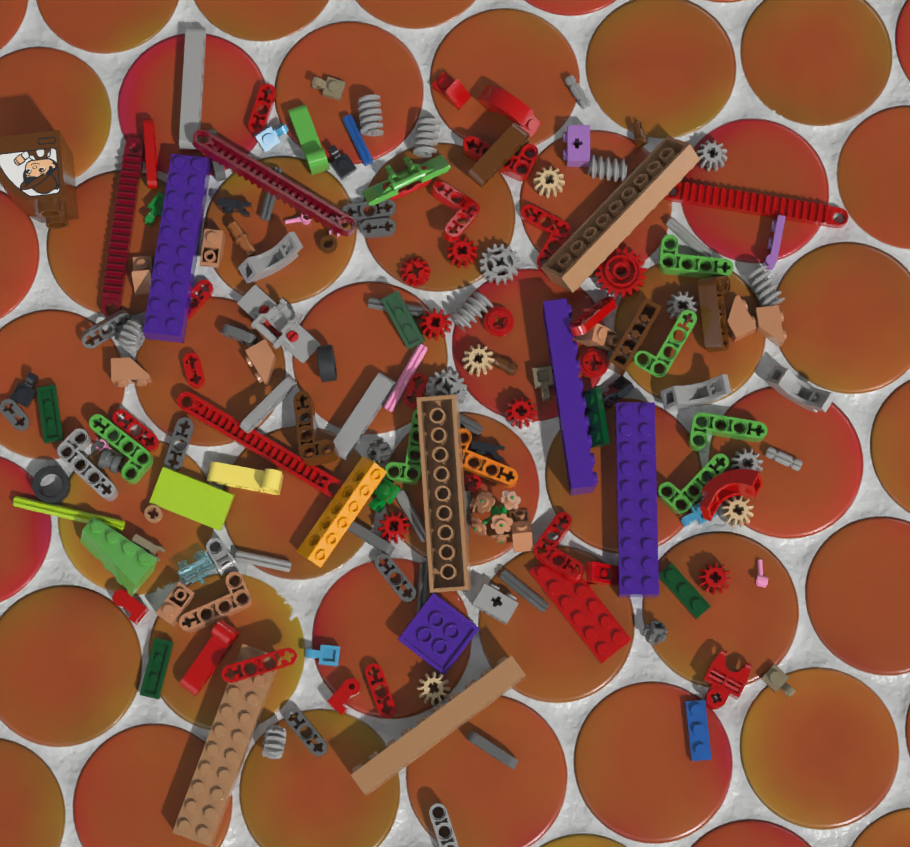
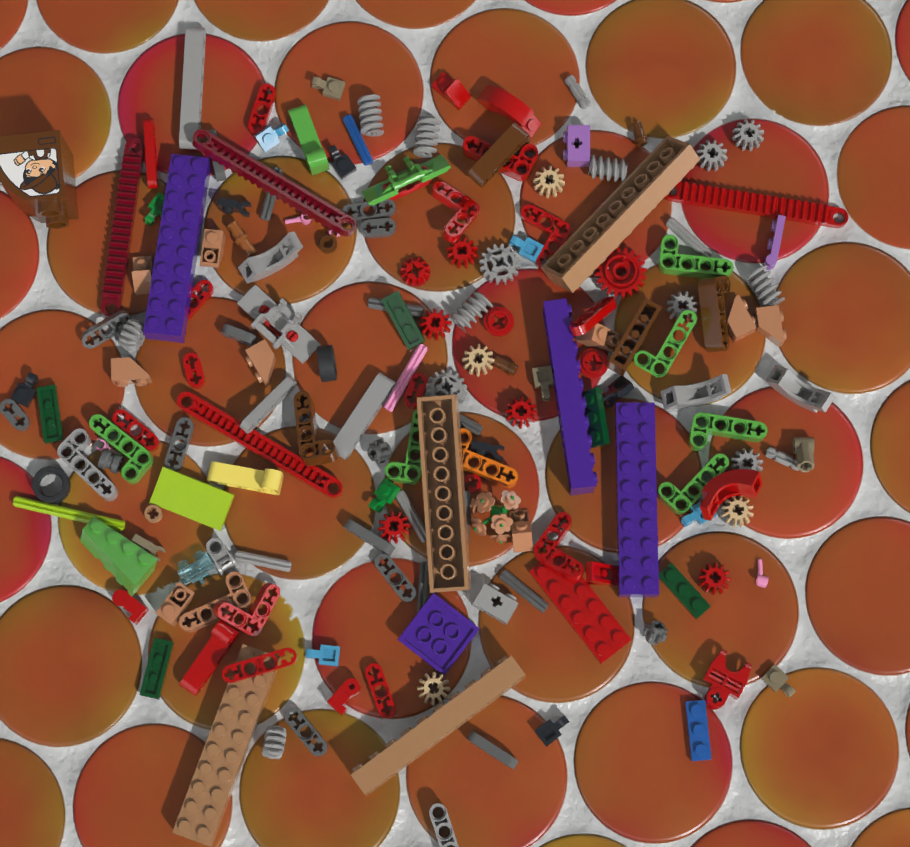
(252, 616): none -> red beam
(341, 511): light orange brick -> none
(528, 249): none -> dark azure plate
(550, 731): none -> black plate
(744, 140): none -> light grey gear
(804, 451): none -> dark tan piece

